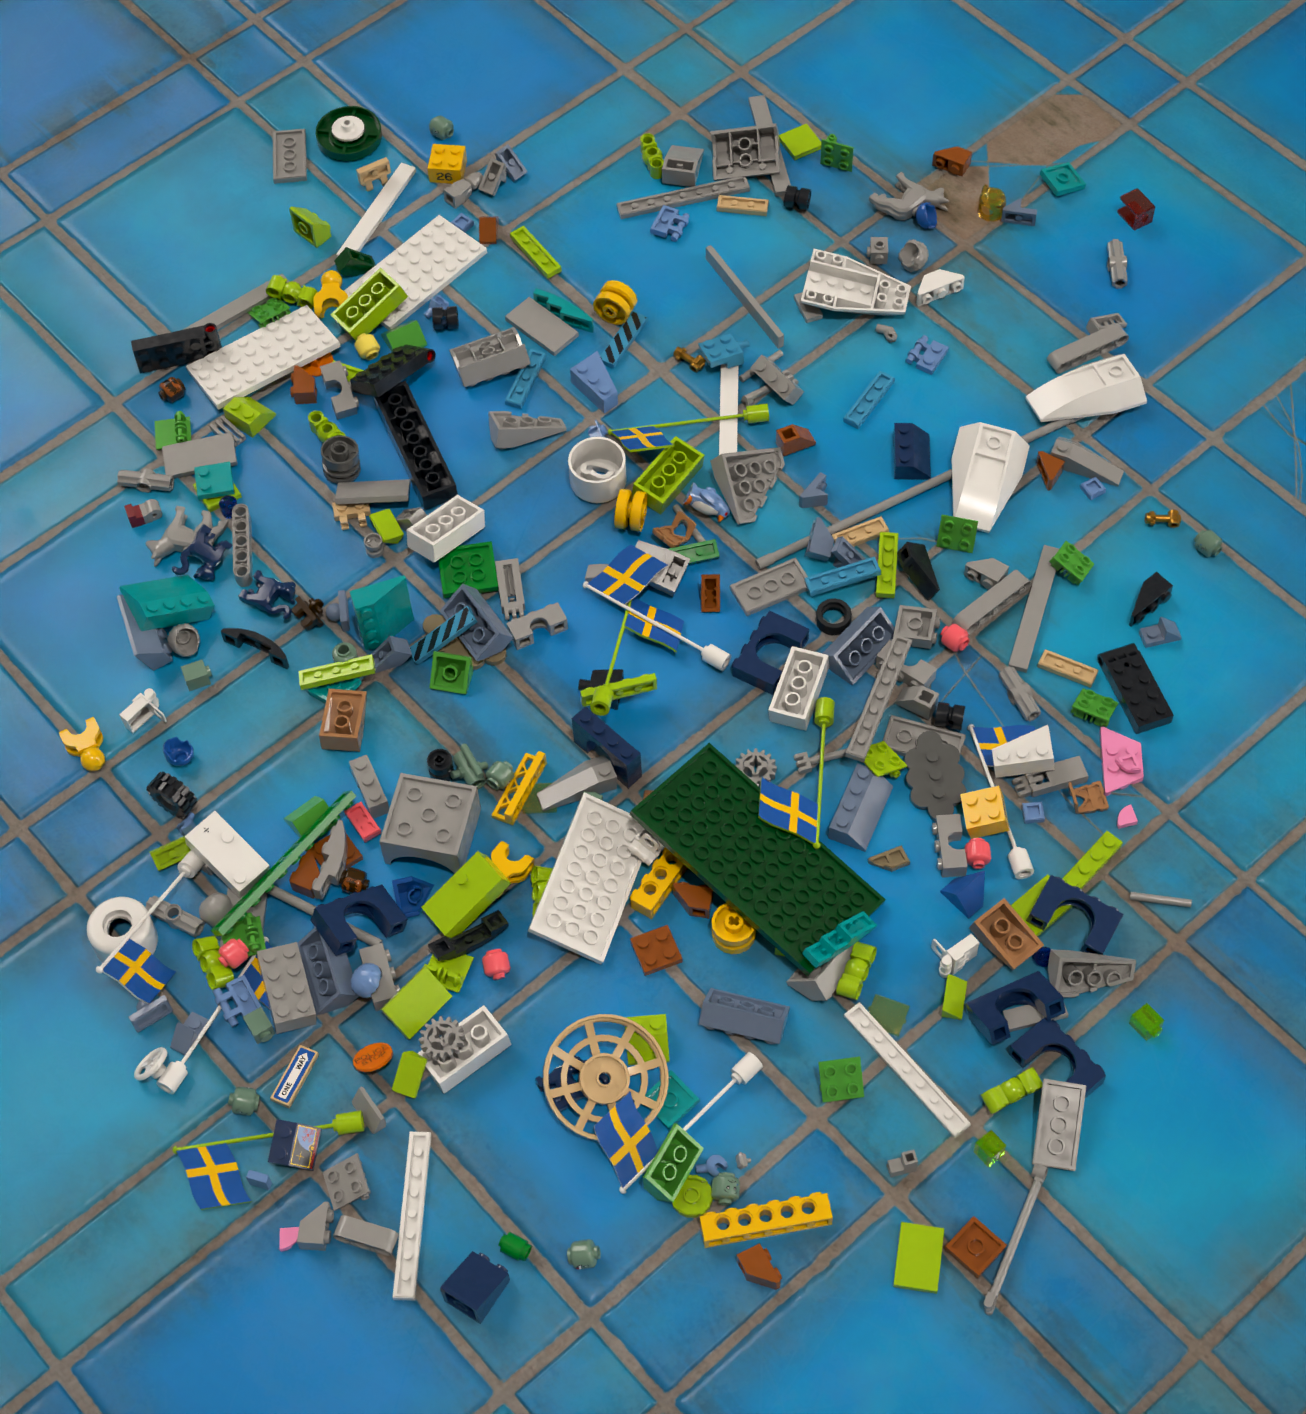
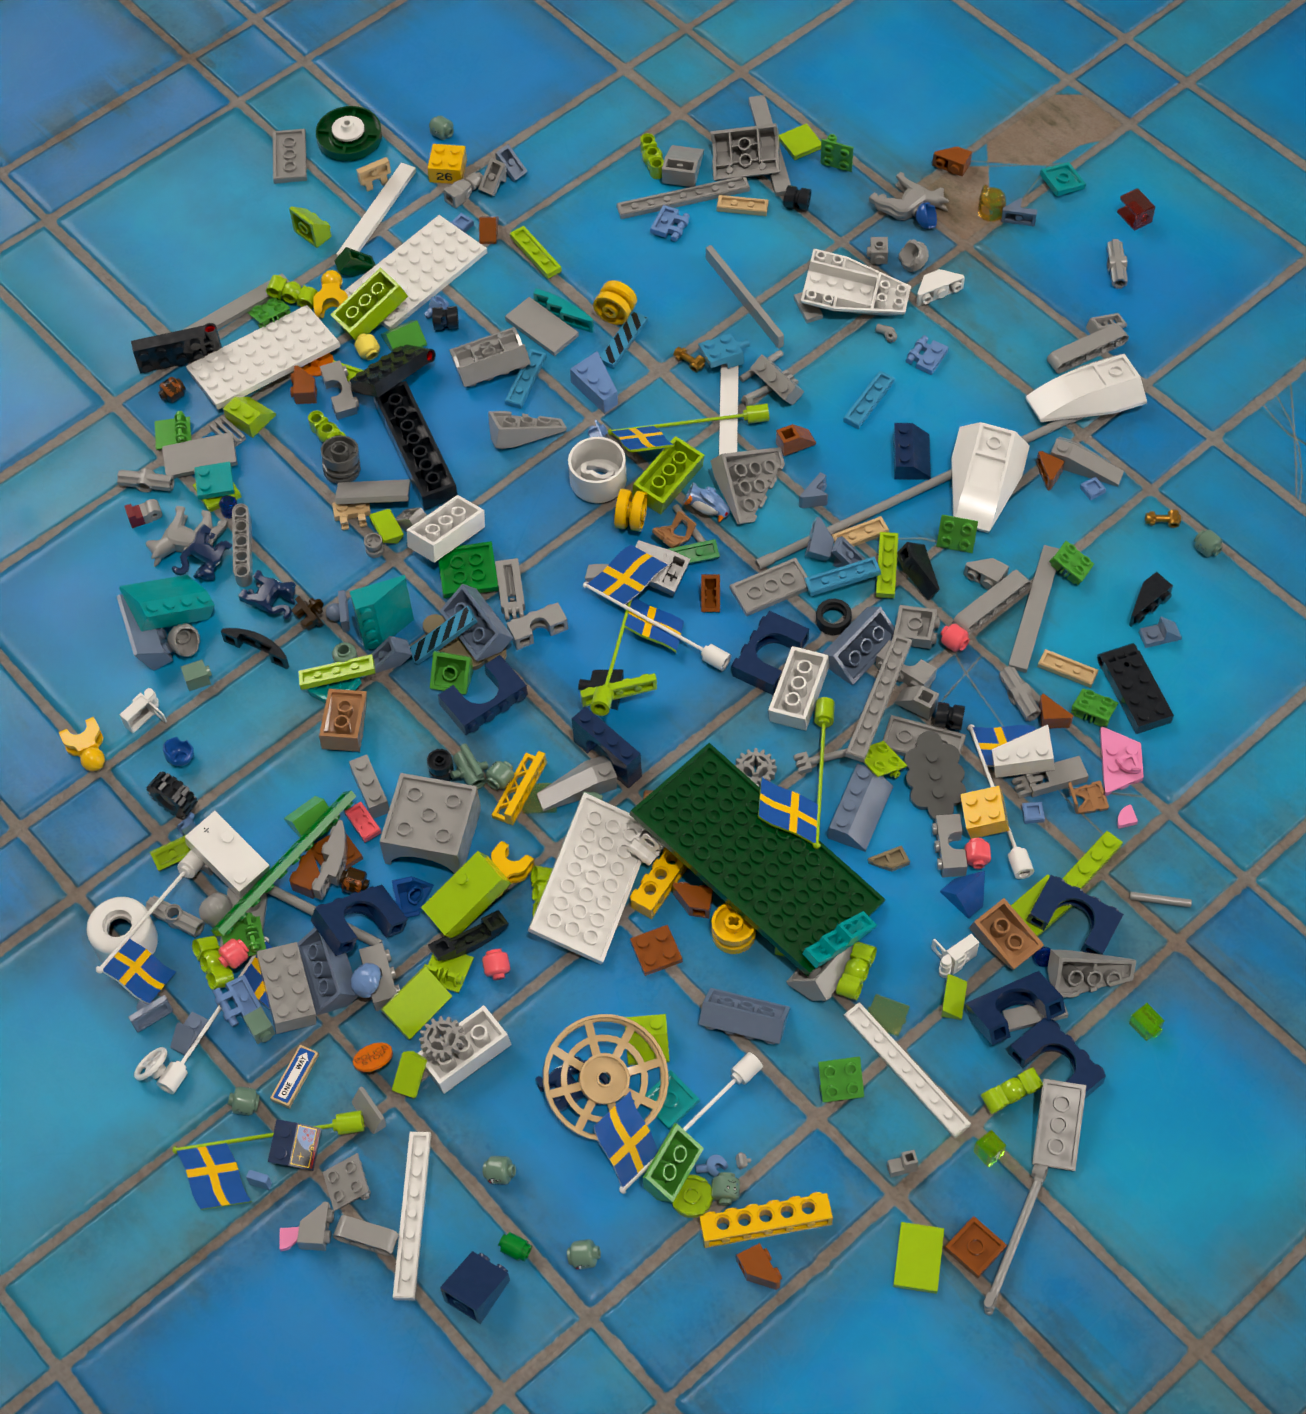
(470, 715): none -> dark blue arch
(499, 1170): none -> sand green head
(1053, 714): none -> dark orange slope

